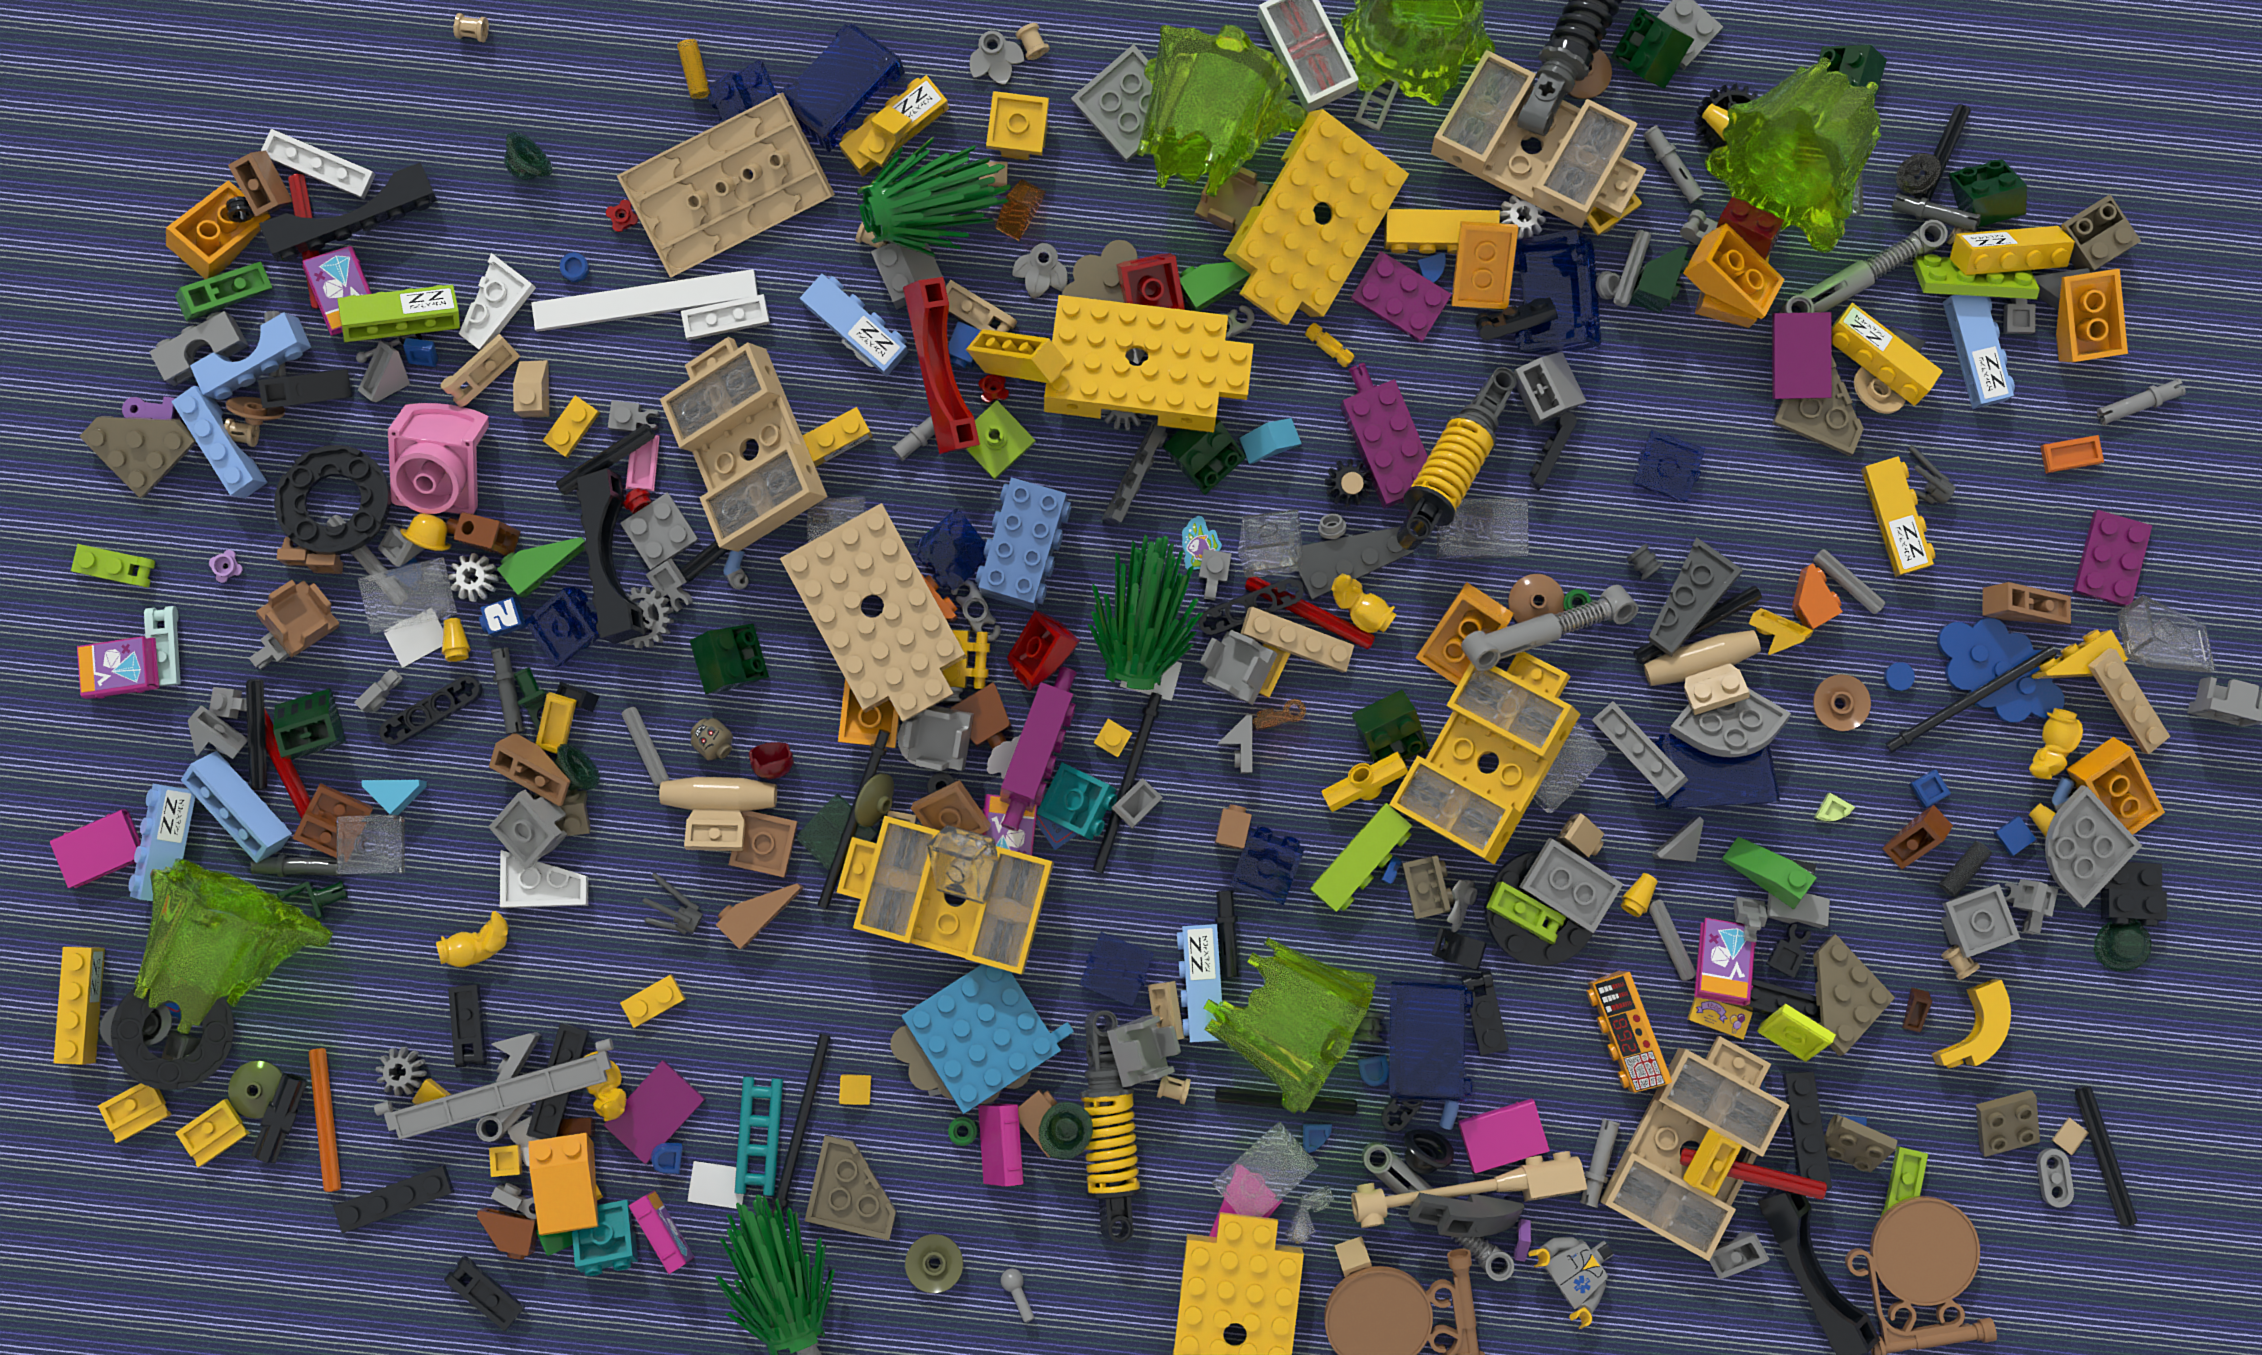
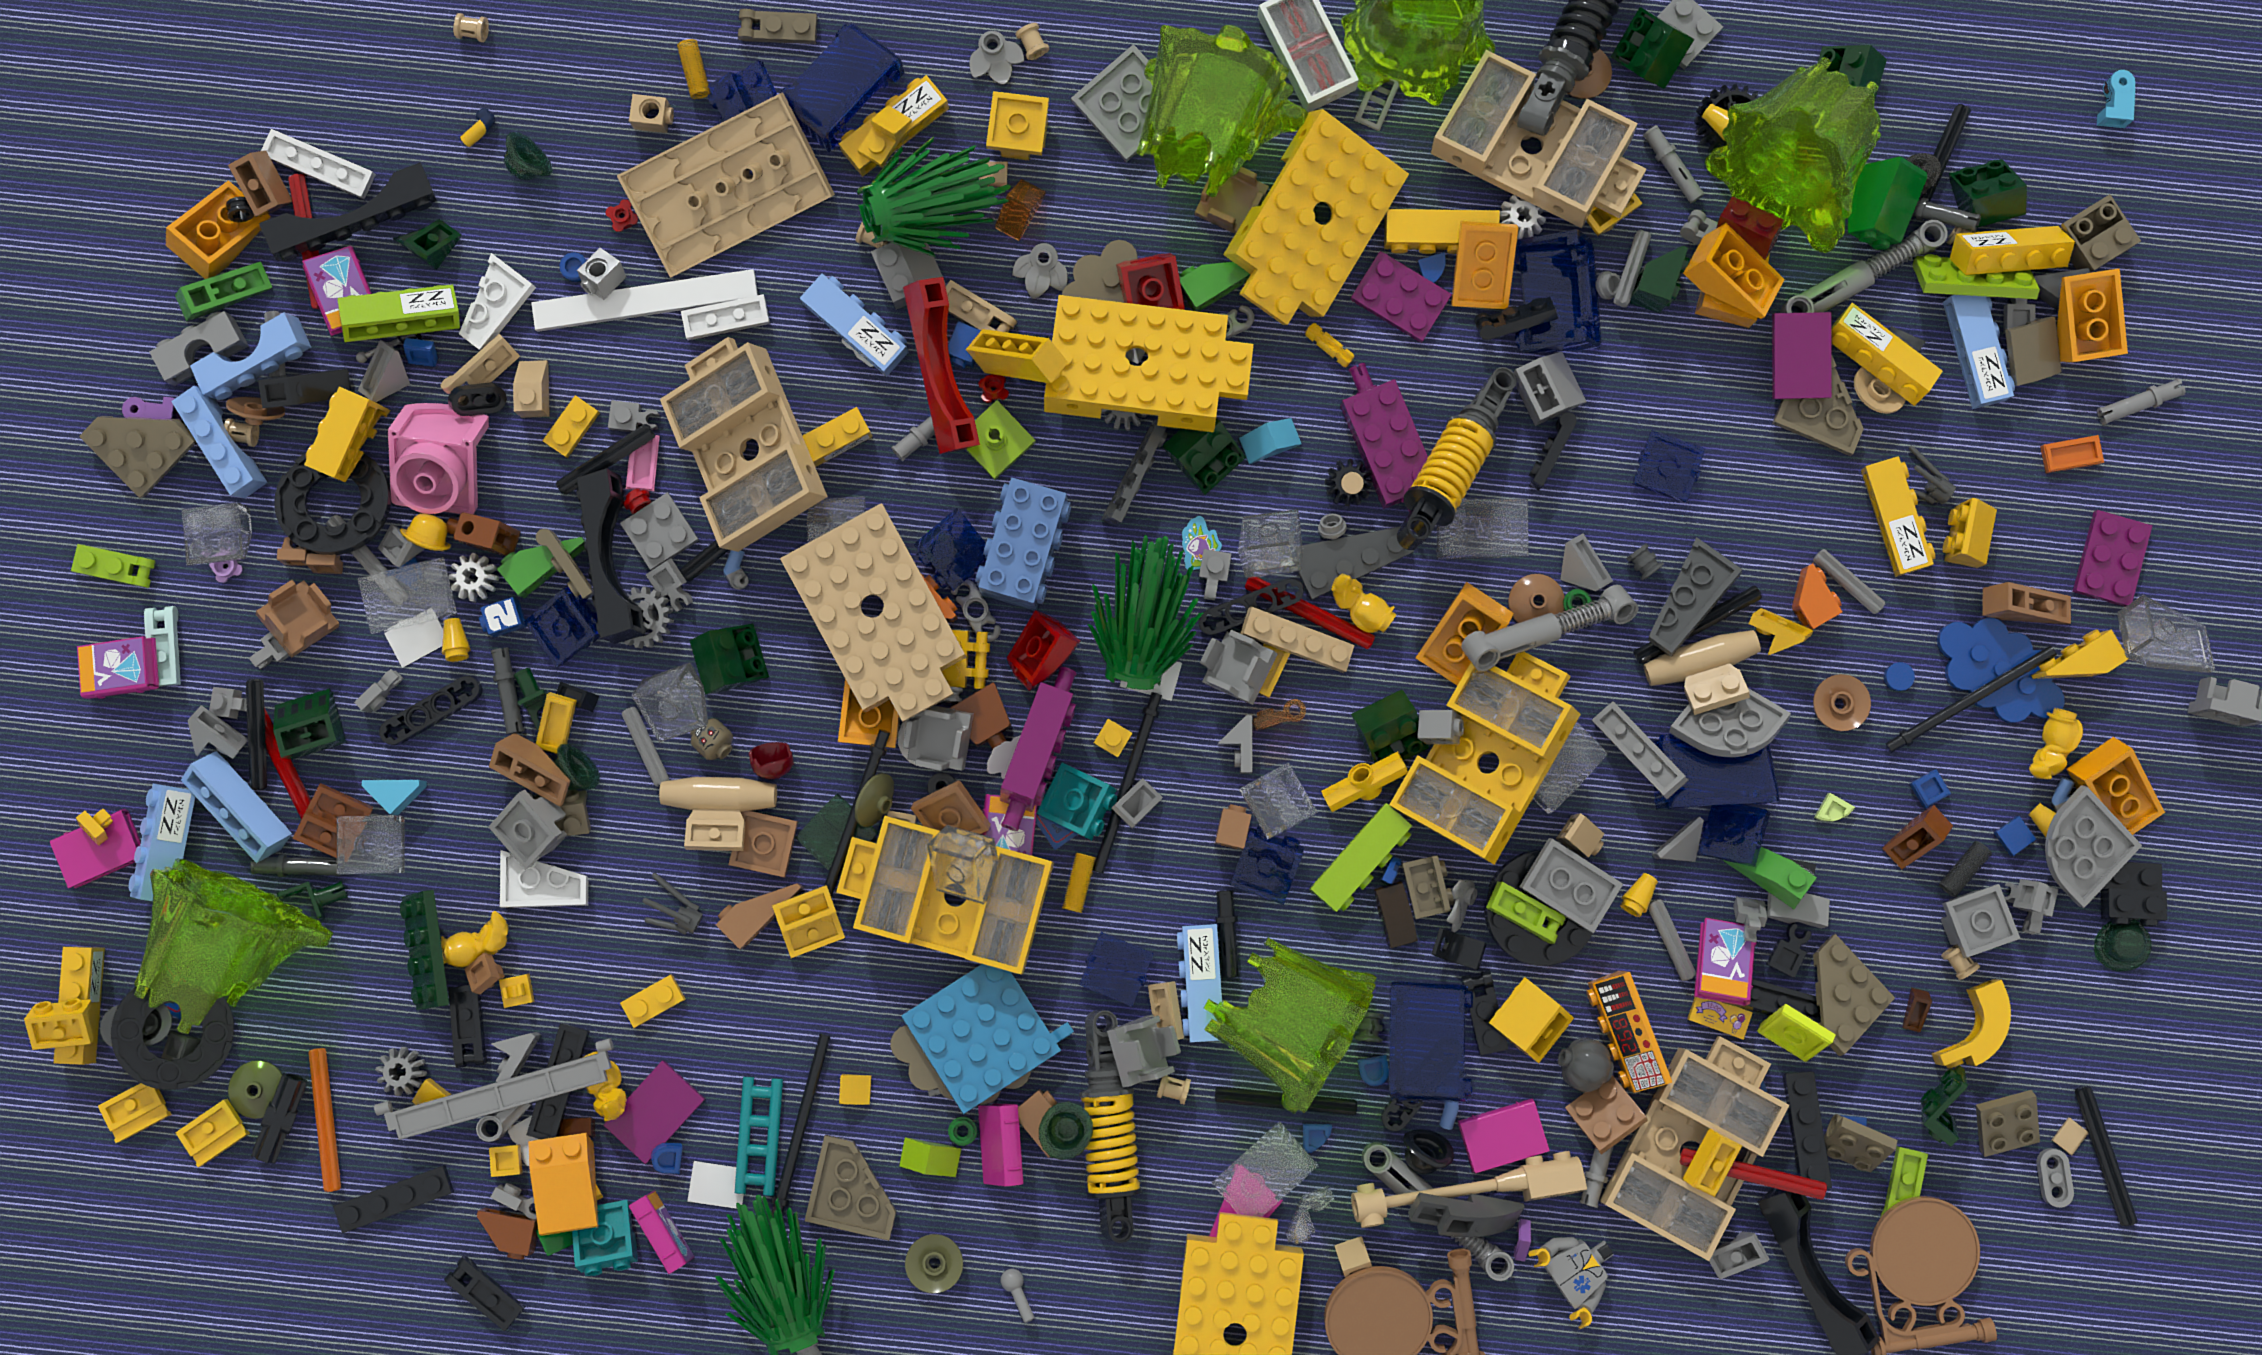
(59, 1024): none -> yellow bracket
(95, 826): none -> yellow tile
(216, 533): none -> clear slope
(343, 434): none -> yellow wedge
(425, 950): none -> dark green plate
(431, 242): none -> dark green slope
(475, 399): none -> black plate
(480, 128): none -> arm
(483, 973): none -> medium nougat tile
(516, 990): none -> yellow tile
(563, 562): none -> dark tan plate
(605, 265): none -> light grey brick
(642, 105): none -> tan brick
(672, 702): none -> clear slope
(778, 27): none -> dark tan plate
(808, 921): none -> yellow slope
(930, 1157): none -> lime slope
(1078, 882): none -> yellow piece
(1278, 801): none -> clear slope
(1396, 914): none -> dark brown slope
(1440, 727): none -> light grey brick
(1531, 1020): none -> yellow slope
(1583, 566): none -> light grey slope
(1585, 1064): none -> dark grey plant
(1606, 1115): none -> medium nougat plate
(1734, 833): none -> clear blue plate
(1885, 201): none -> green slope
(1935, 1102): none -> dark green bracket
(1969, 533): none -> yellow slope
(2033, 351): none -> dark tan slope
(2119, 100): none -> medium azure leg
(2128, 700): tan plate -> none

